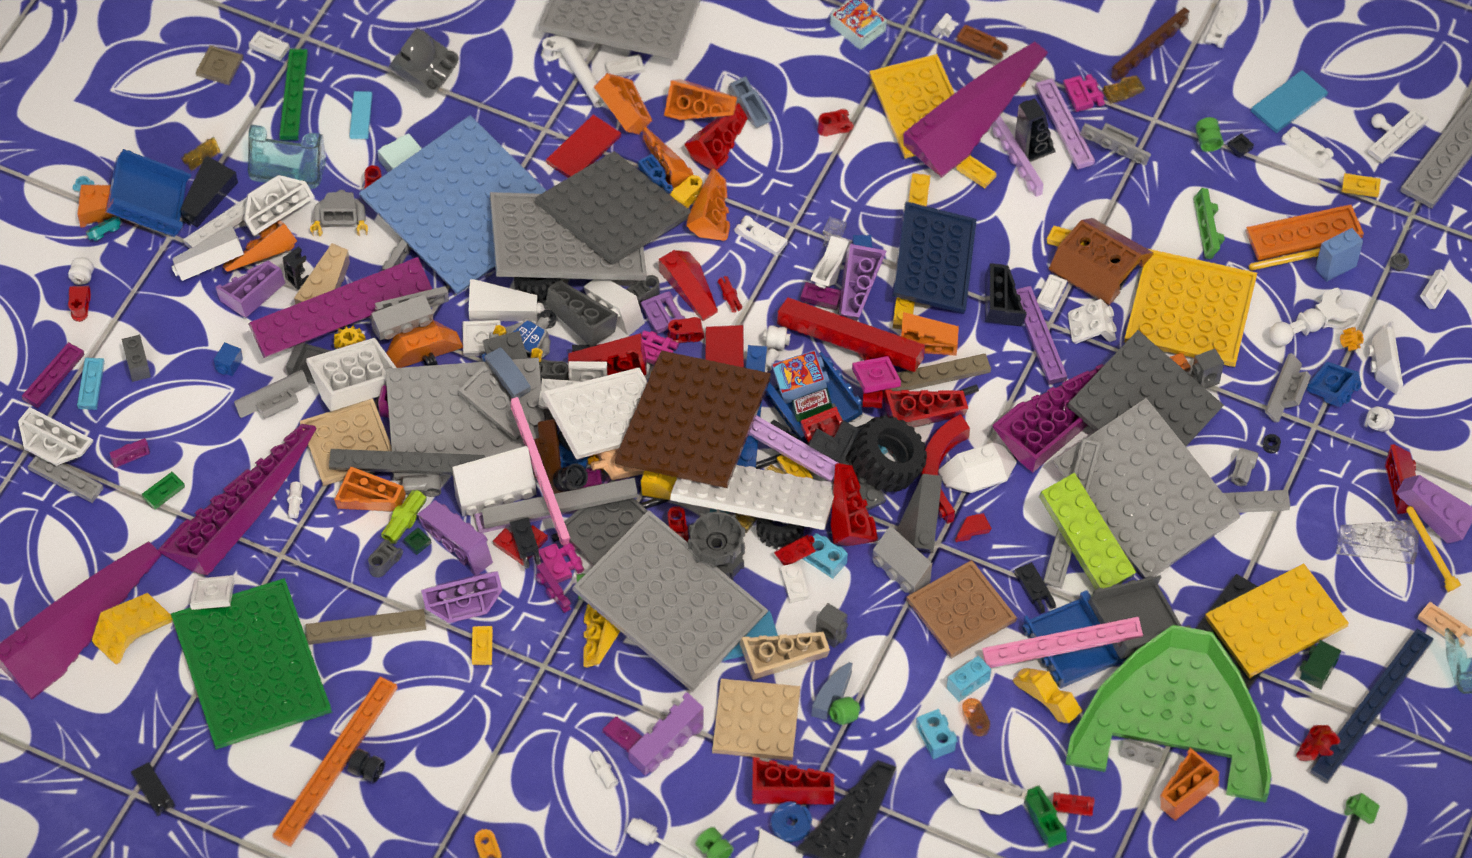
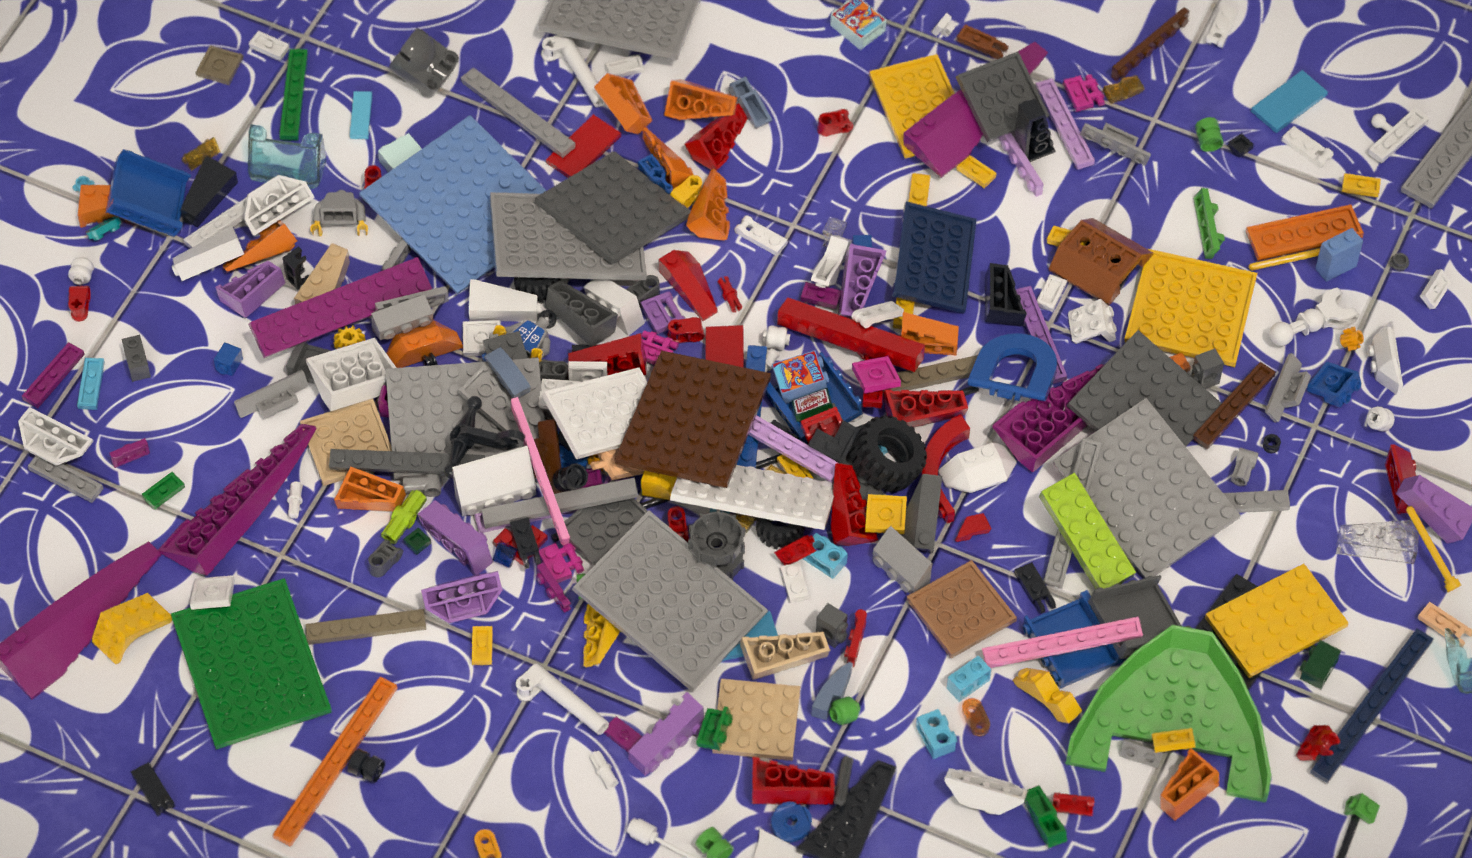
(466, 435): none -> black piece
(505, 554): none -> clear blue tile
(518, 112): none -> light grey plate
(540, 679): none -> white axle
(714, 728): none -> green bracket
(843, 780): none -> dark grey axle
(856, 636): none -> red plate
(877, 313): none -> white plate
(885, 512): none -> yellow plate
(996, 92): none -> dark grey plate
(1013, 344): none -> blue piece
(1173, 740): none -> yellow plate
(1234, 405): none -> reddish brown plate

